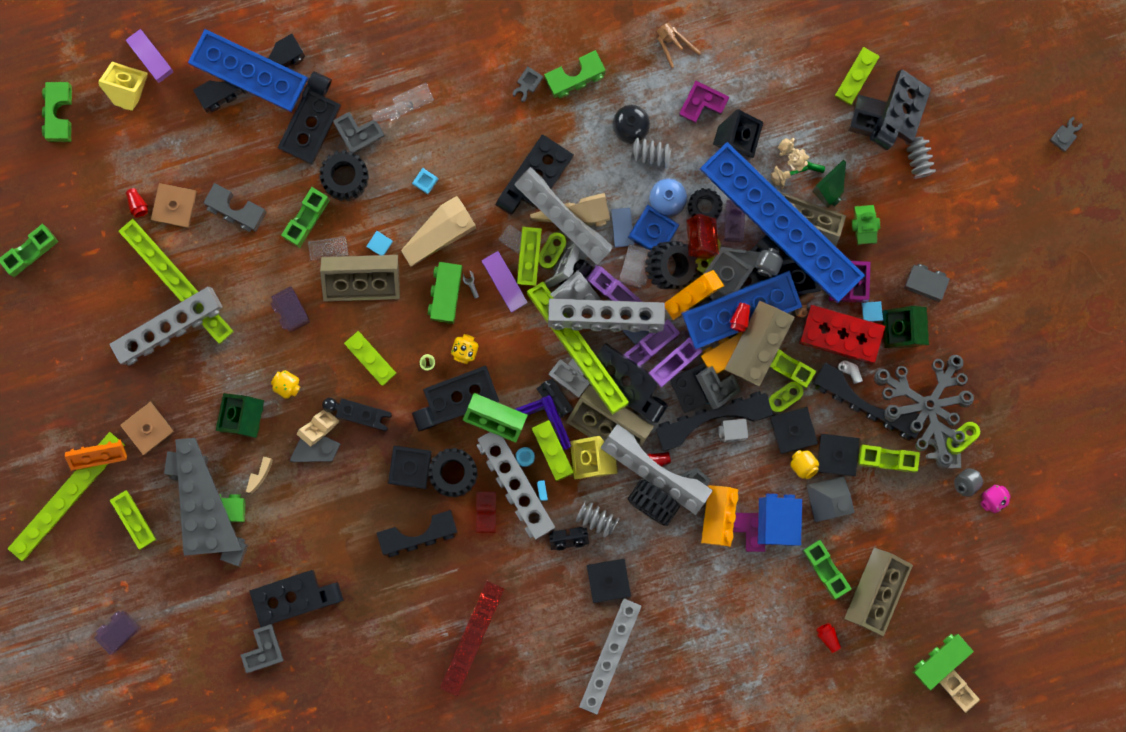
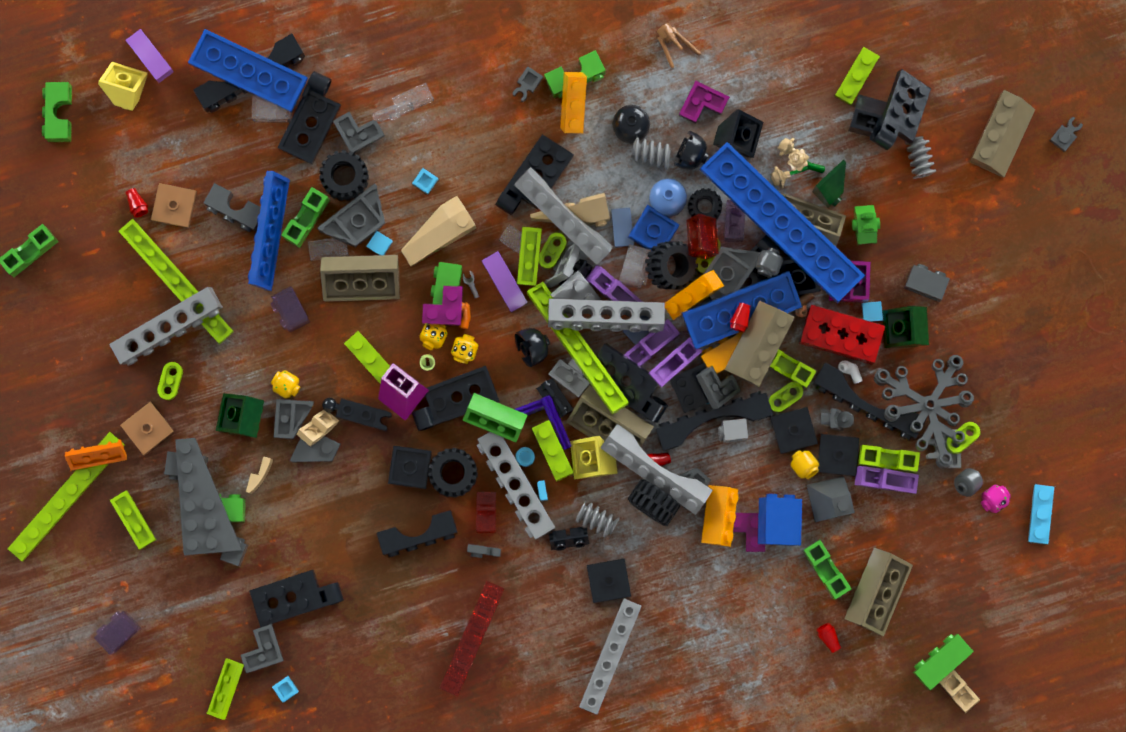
(168, 380): none -> lime plate
(225, 689): none -> lime plate
(267, 112): none -> clear brick
(268, 231): none -> blue plate
(285, 689): none -> medium azure tile
(290, 417): none -> dark grey wing
(357, 219): none -> dark grey wing
(400, 391): none -> magenta slope
(433, 336): none -> yellow head
(449, 312): none -> magenta plate
(466, 315): none -> orange arm
(479, 551): none -> dark grey plate
(533, 345): none -> black cylinder
(573, 102): none -> light orange brick
(691, 152): none -> black cylinder
(837, 419): none -> dark grey hips
(886, 479): none -> medium lavender slope
(1002, 134): none -> dark tan slope
(1041, 514): none -> medium azure plate

